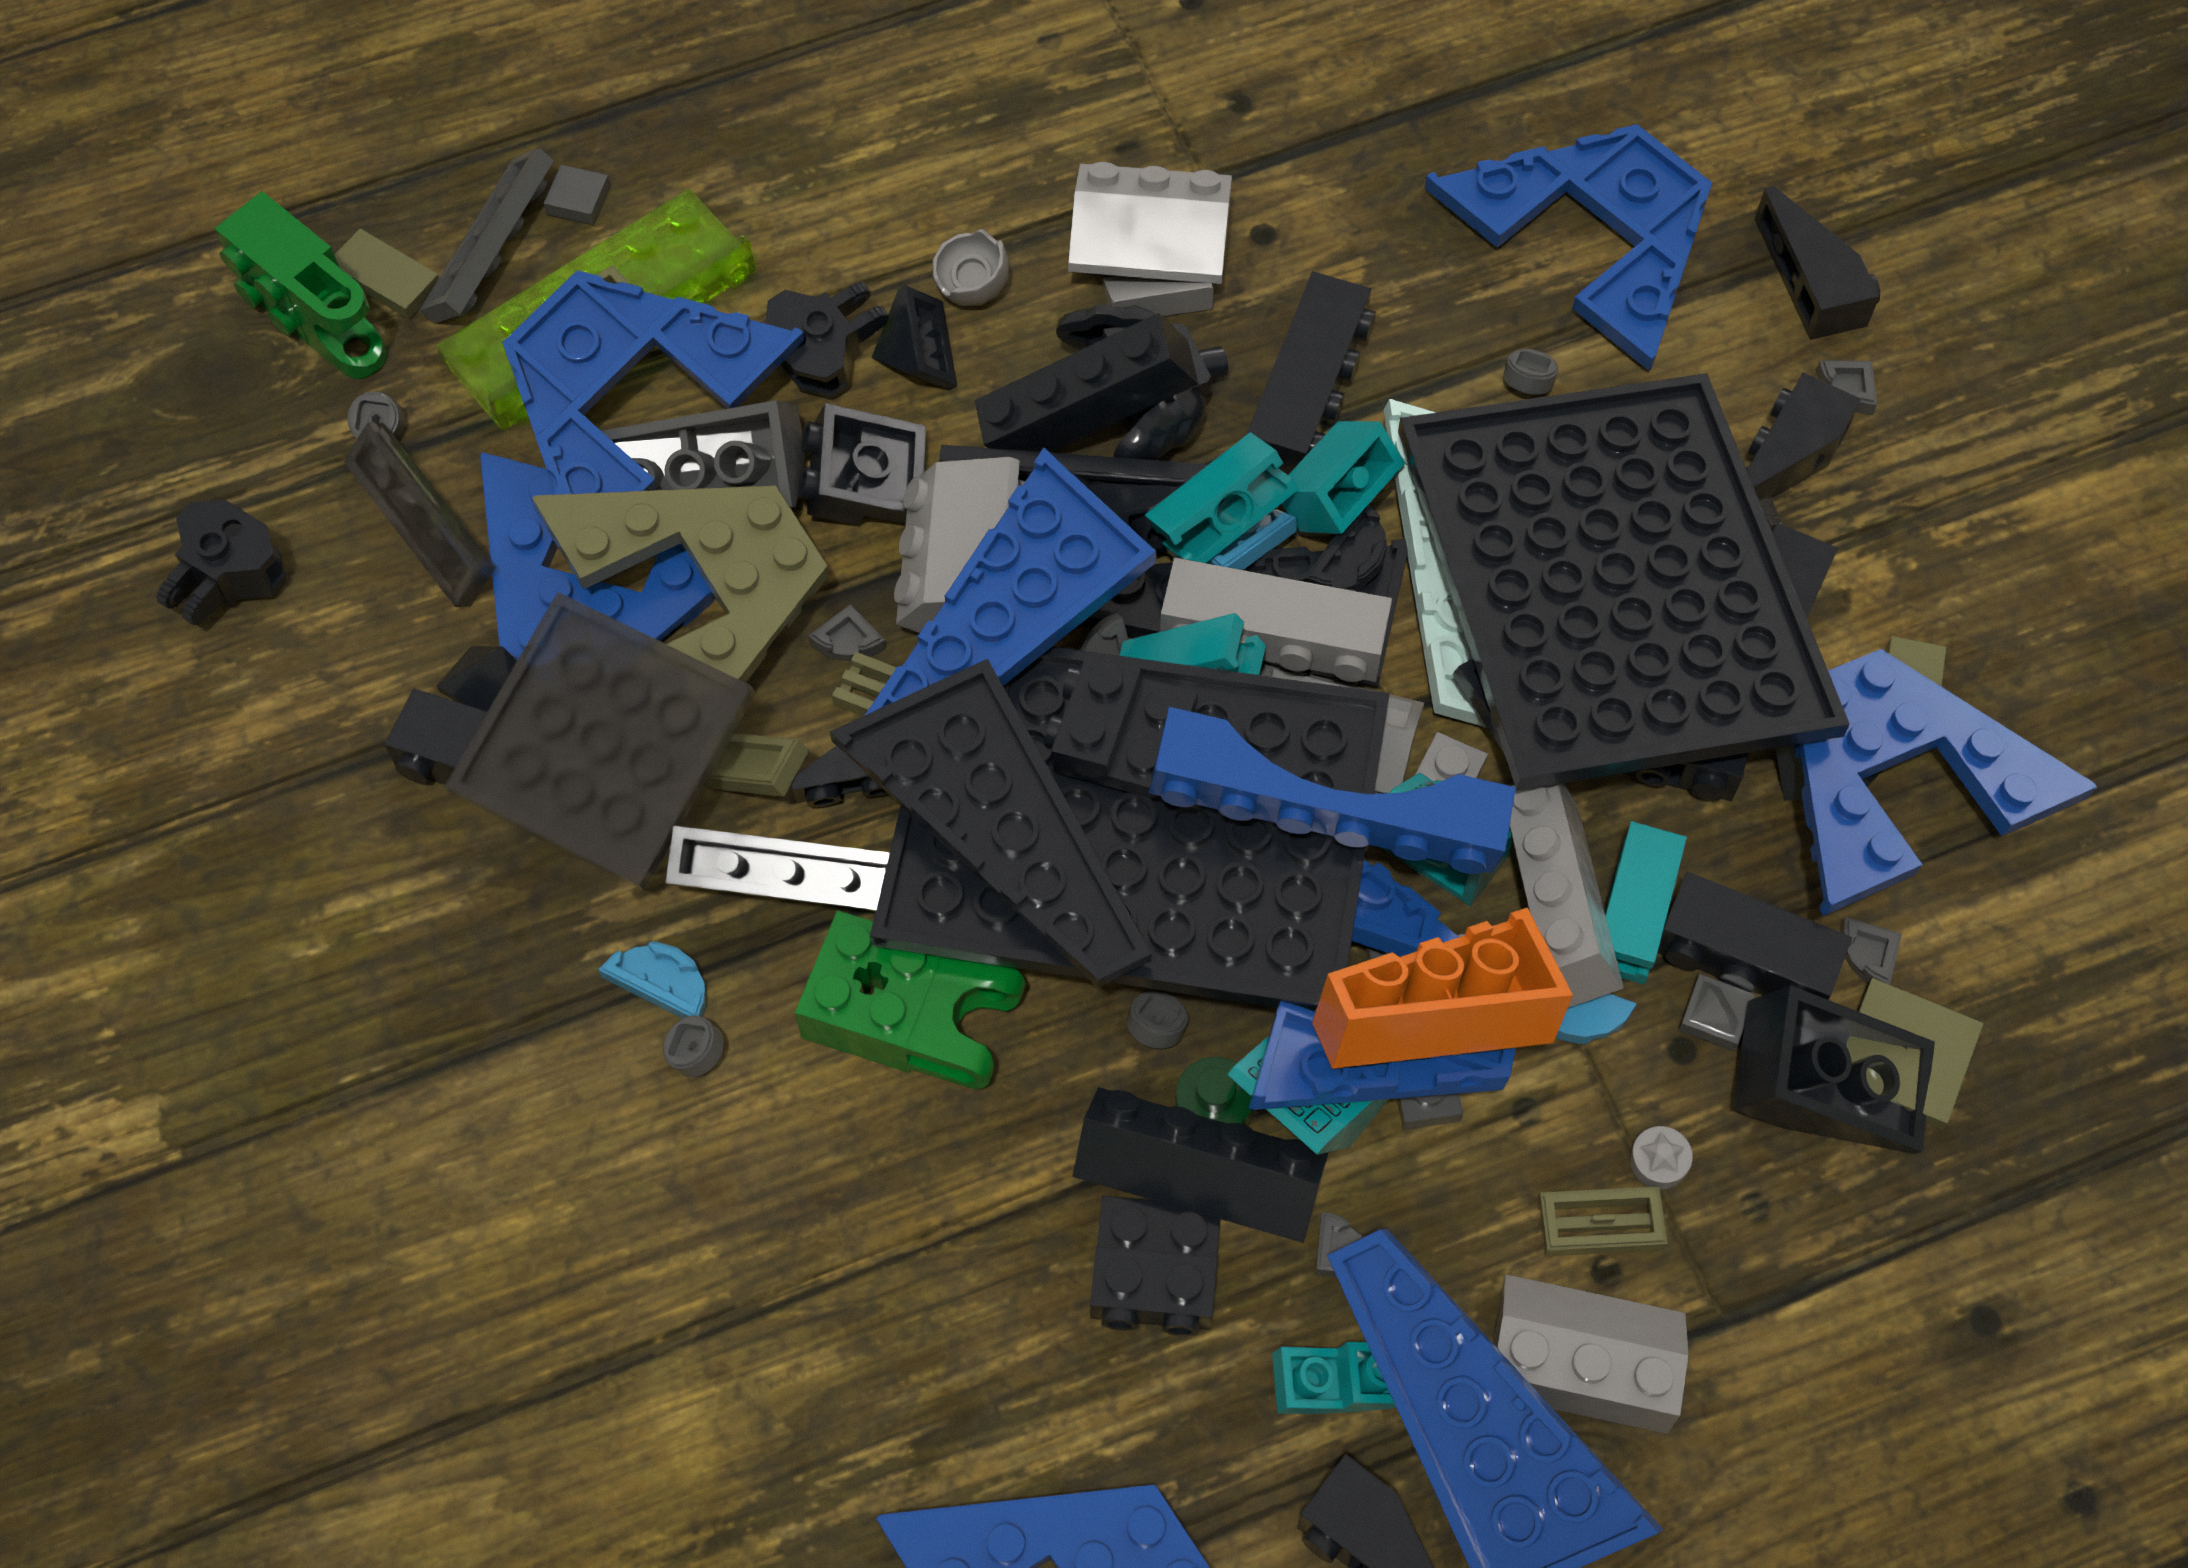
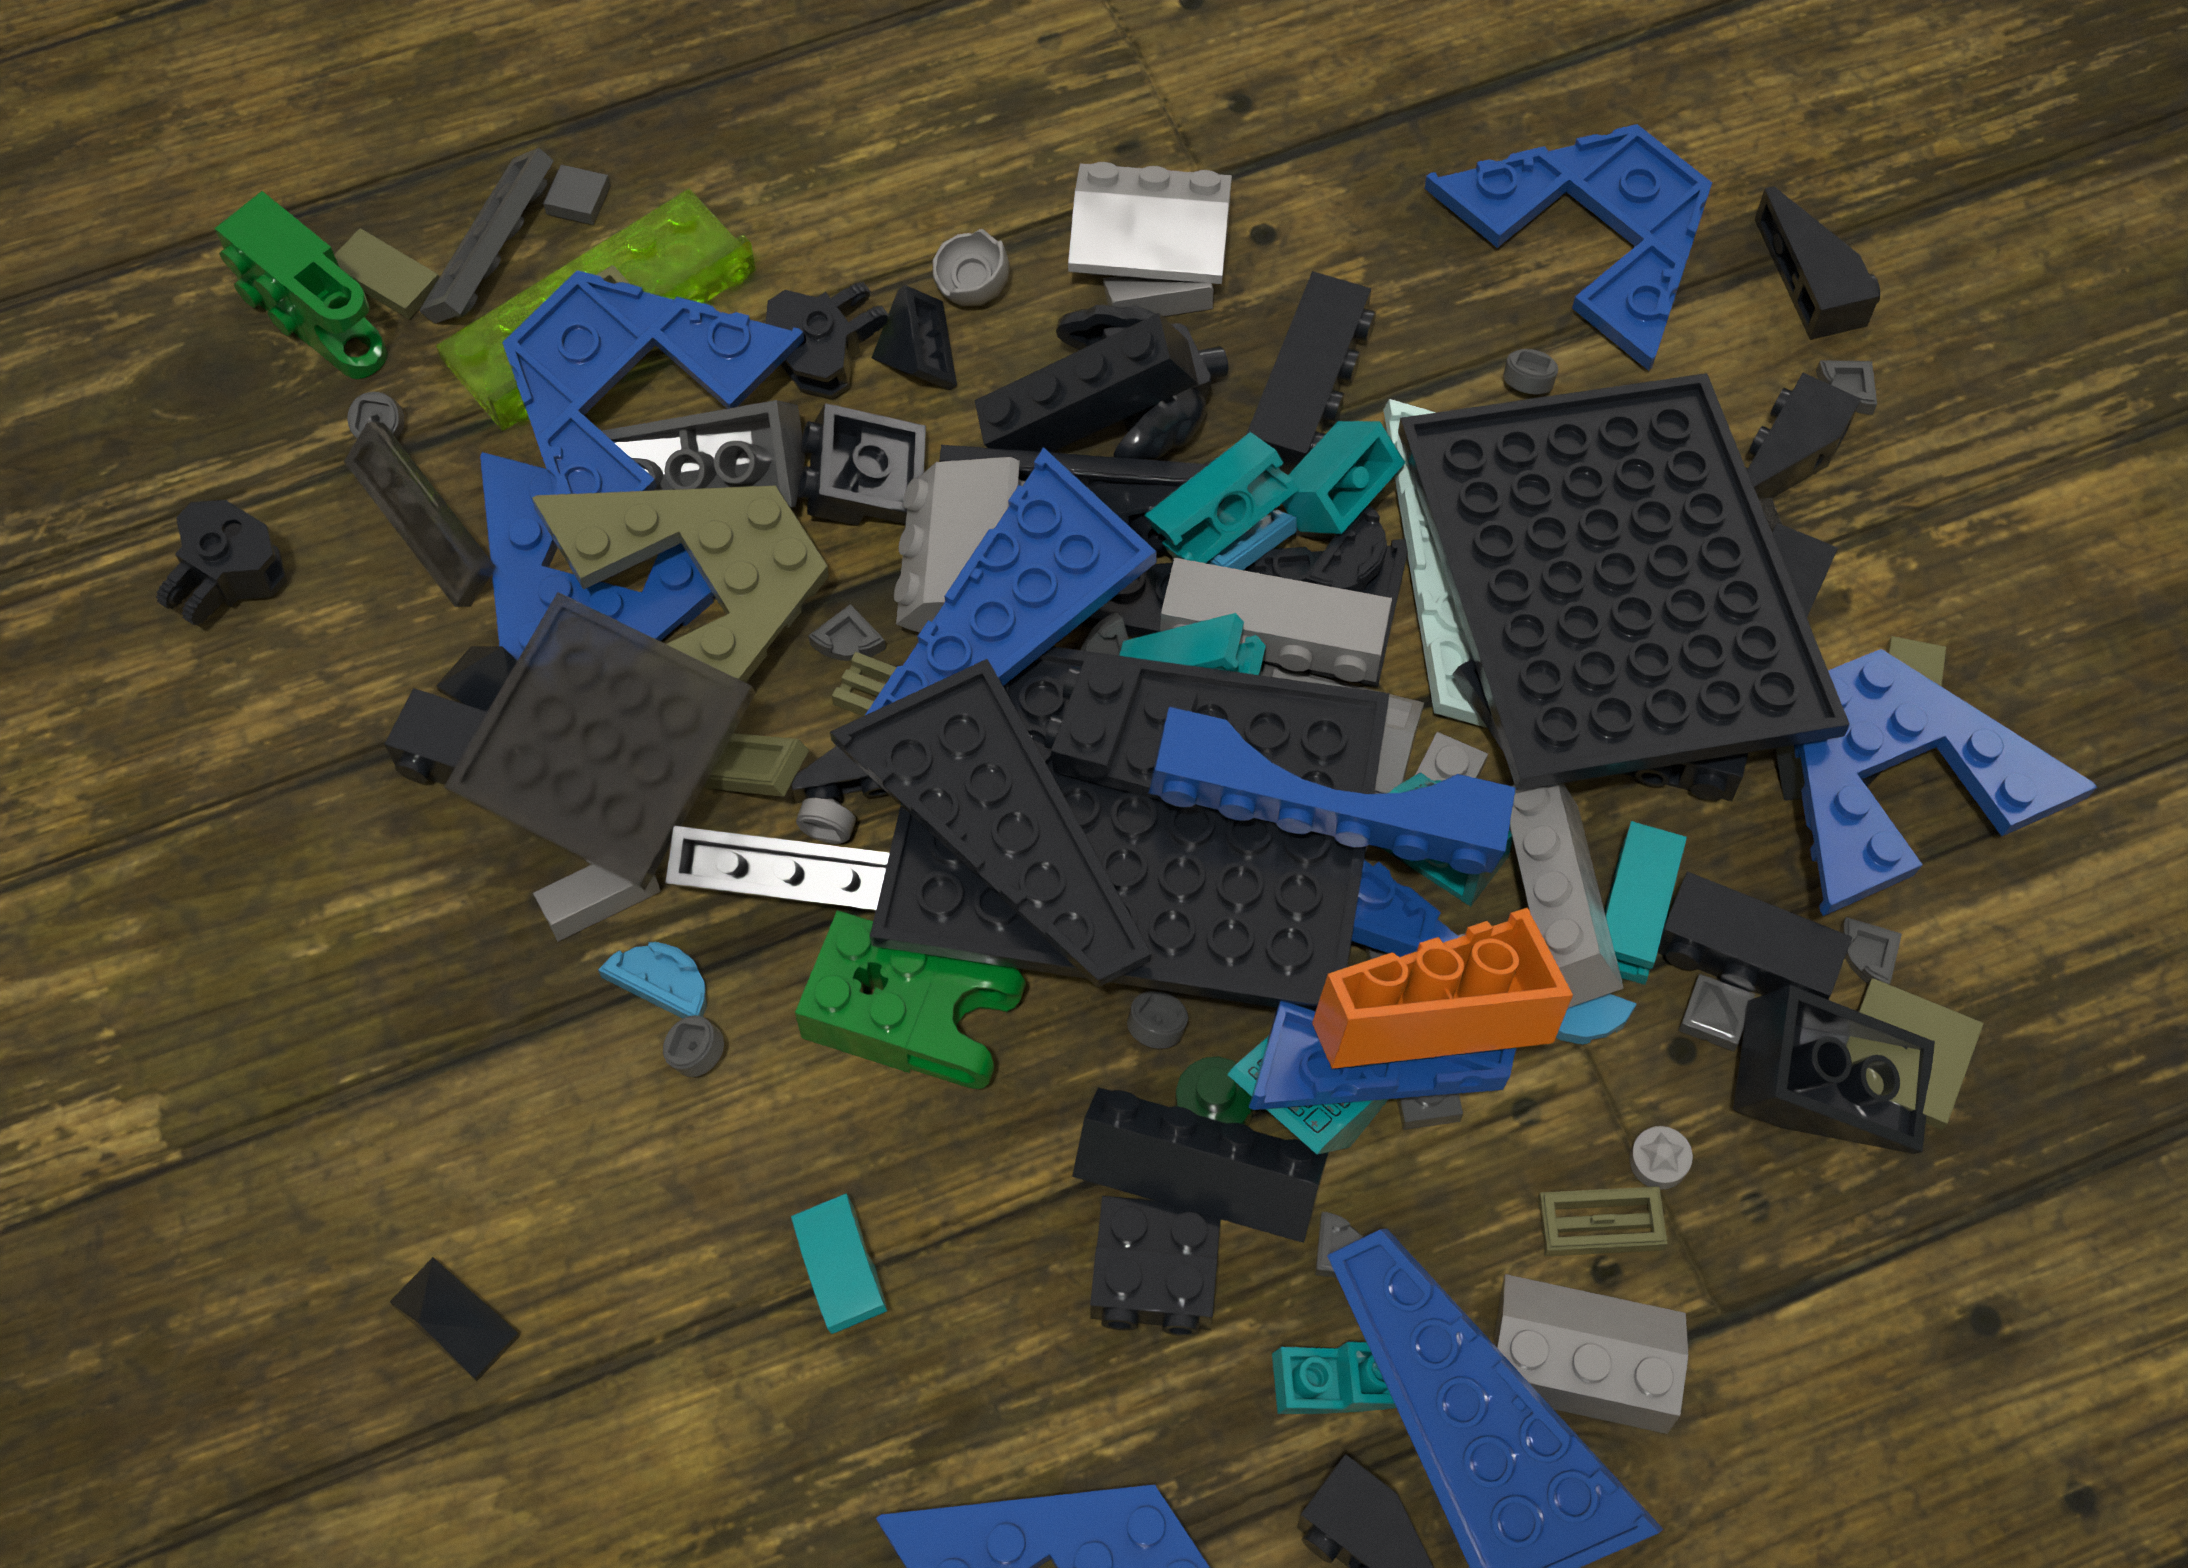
(454, 1319): none -> black slope
(588, 899): none -> light grey slope
(825, 820): none -> light grey tile
(838, 1264): none -> teal slope

